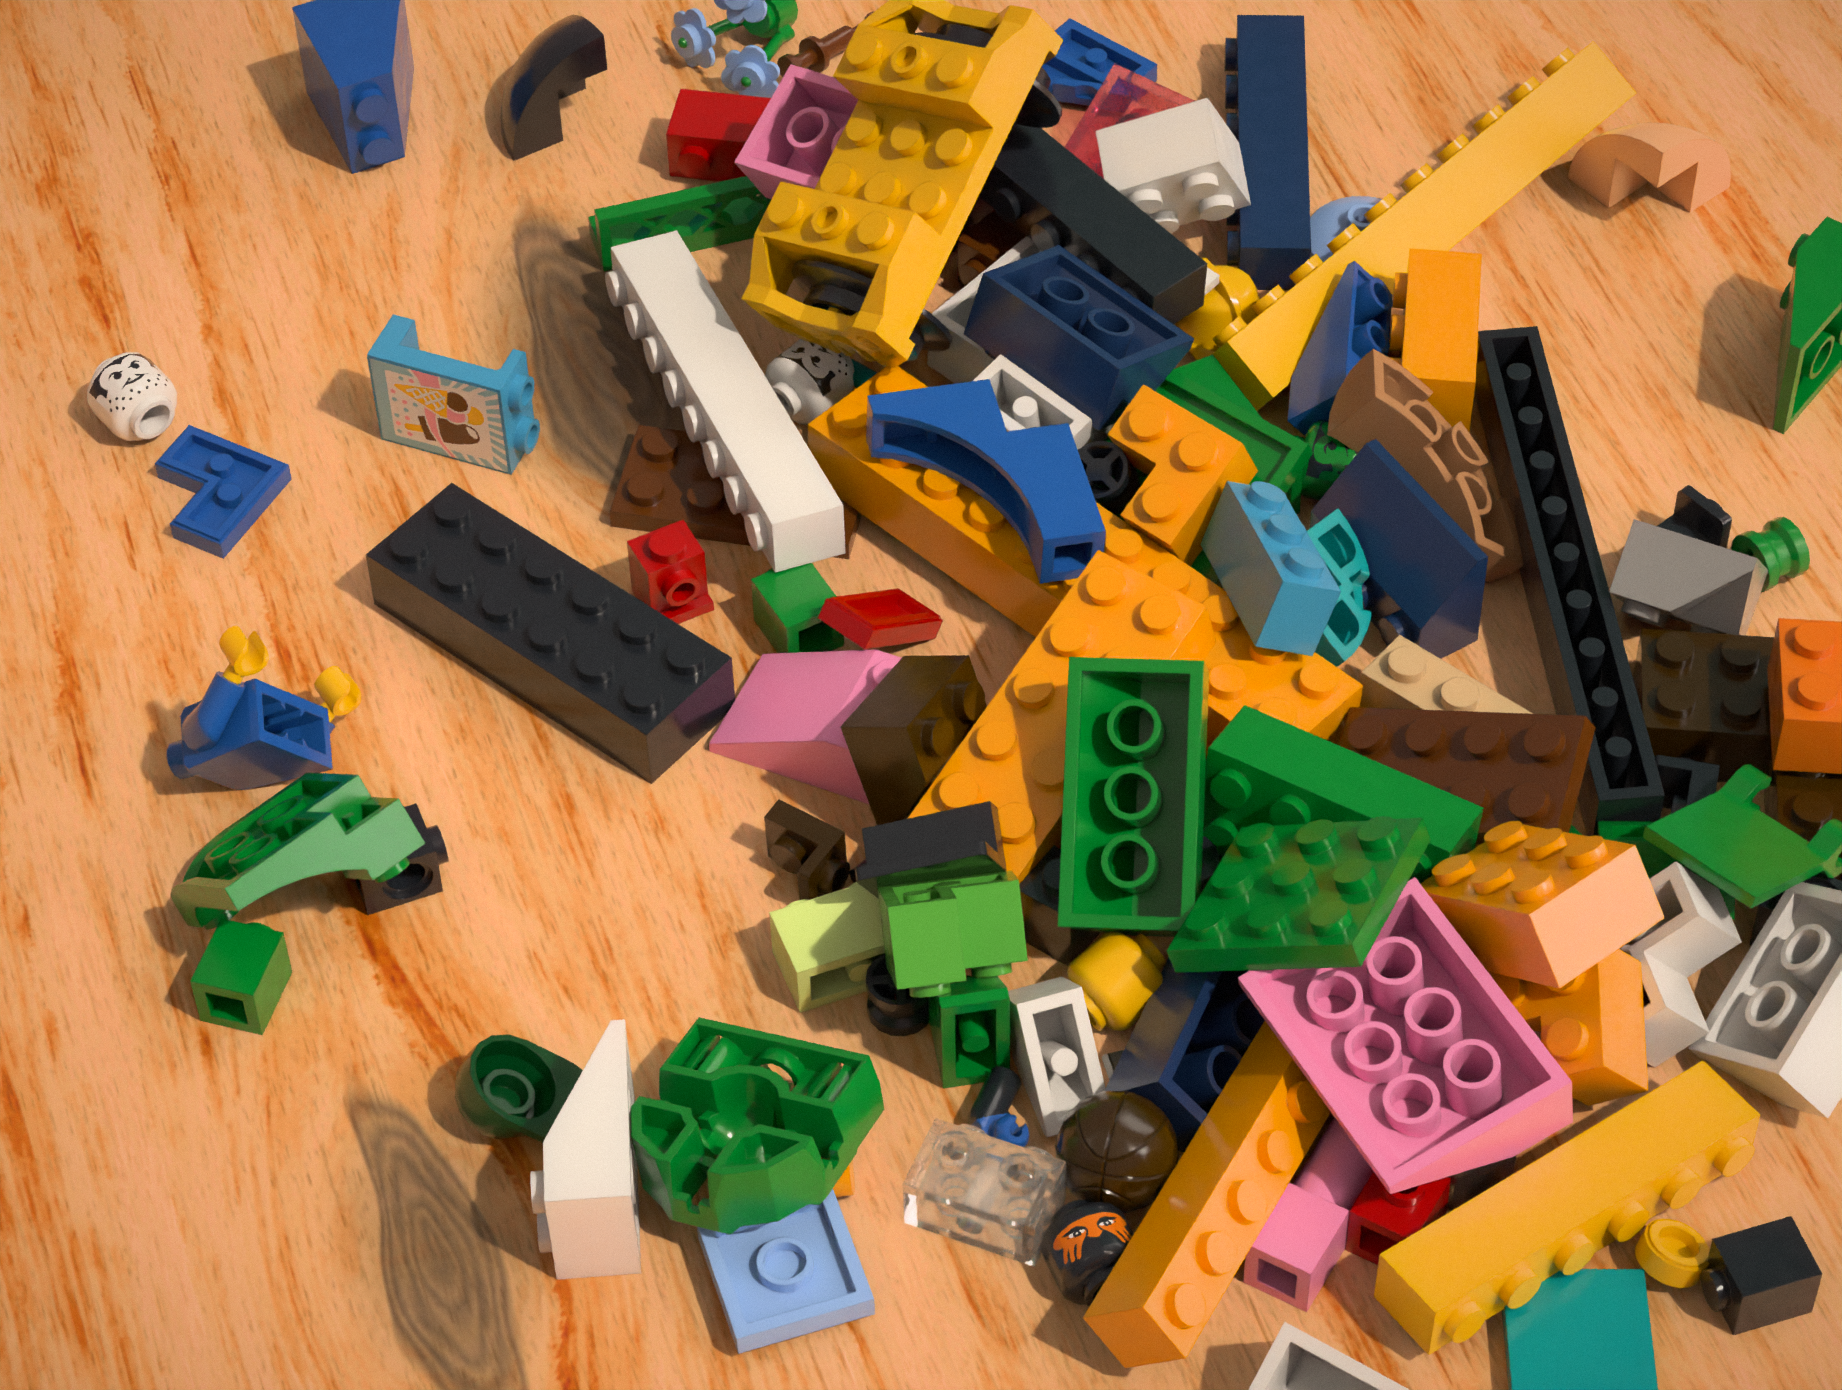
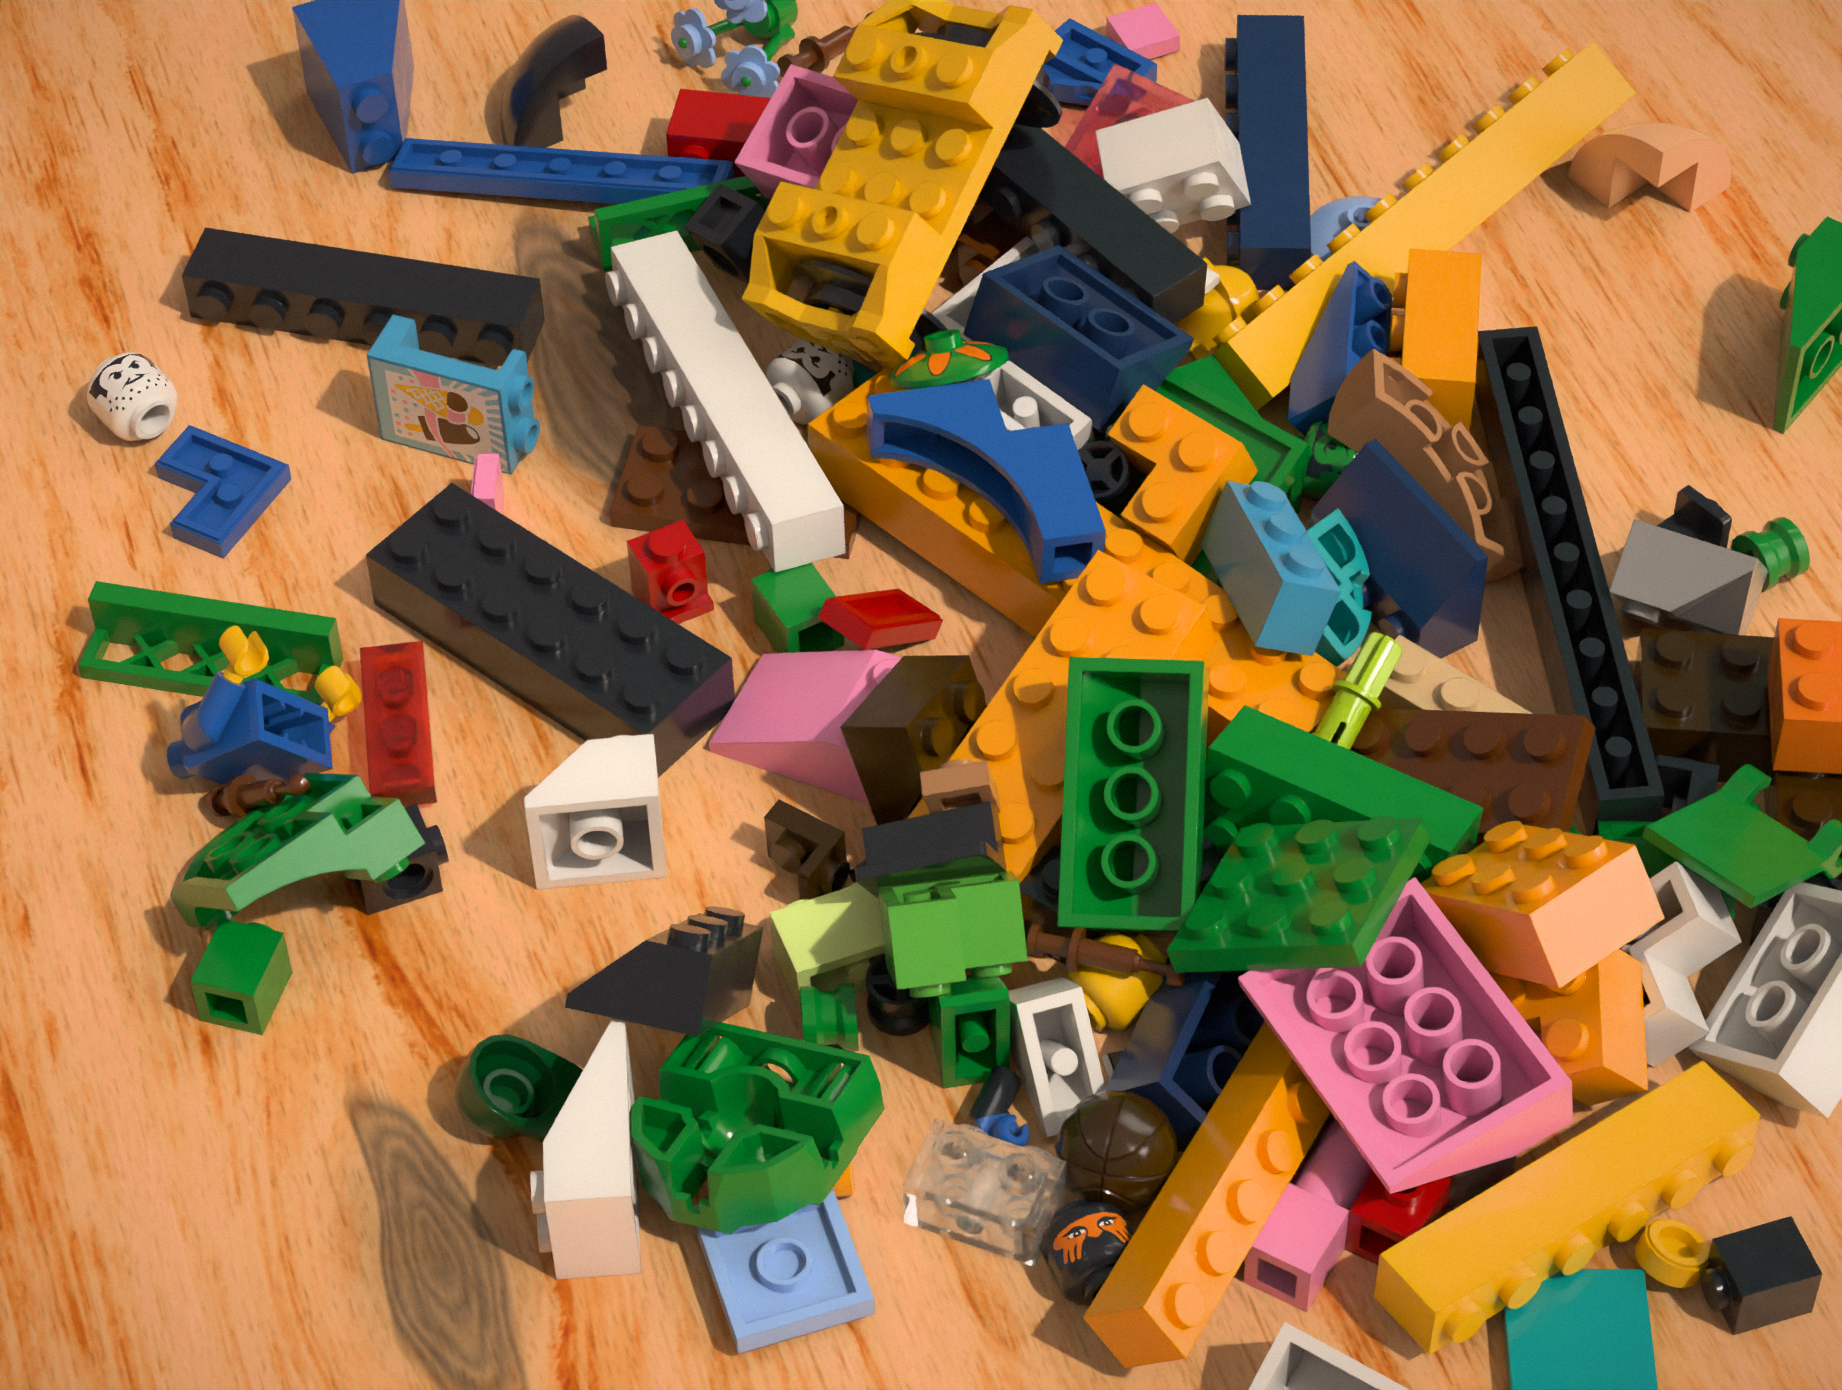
(174, 623): none -> green fence
(247, 793): none -> reddish brown piece
(355, 293): none -> black brick
(398, 723): none -> clear red plate
(488, 481): none -> bright pink tile
(547, 171): none -> blue tile
(598, 816): none -> white slope
(679, 977): none -> black slope
(726, 230): none -> black brick
(830, 1016): none -> green wheel
(947, 361): none -> green dish
(958, 785): none -> medium nougat plate
(1096, 954): none -> reddish brown piece
(1144, 31): none -> bright pink tile
(1359, 690): none -> lime axle

